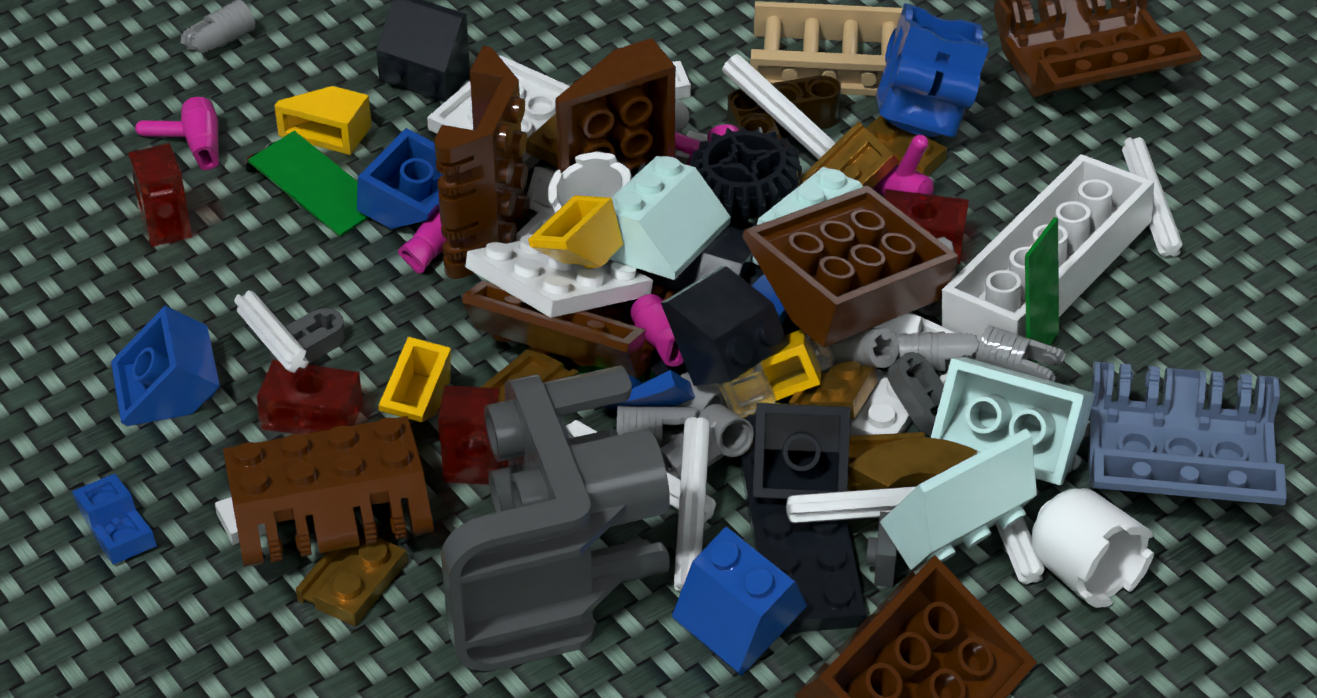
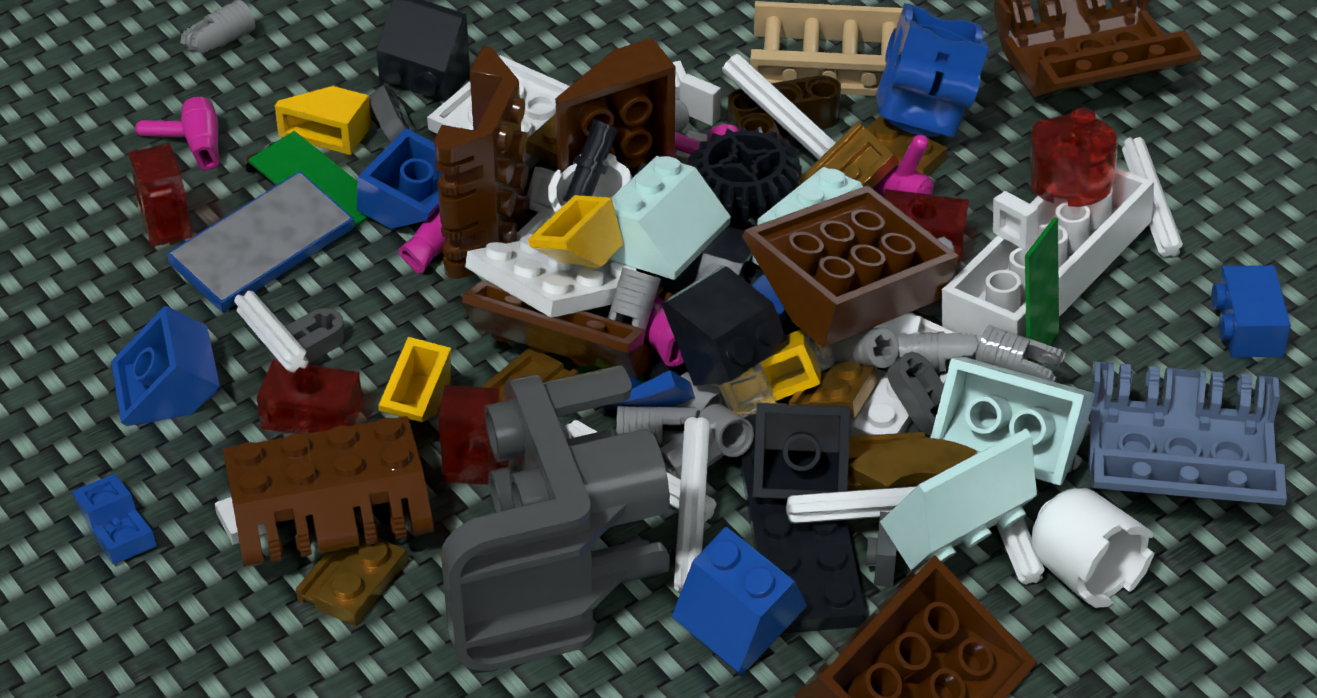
(260, 240): none -> flat silver tile
(389, 112): none -> dark grey beam
(592, 160): none -> black pin
(634, 297): none -> light grey hinge
(701, 99): none -> white tile
(1015, 220): none -> white tile
(1073, 158): none -> clear red brick
(1251, 311): none -> blue brick

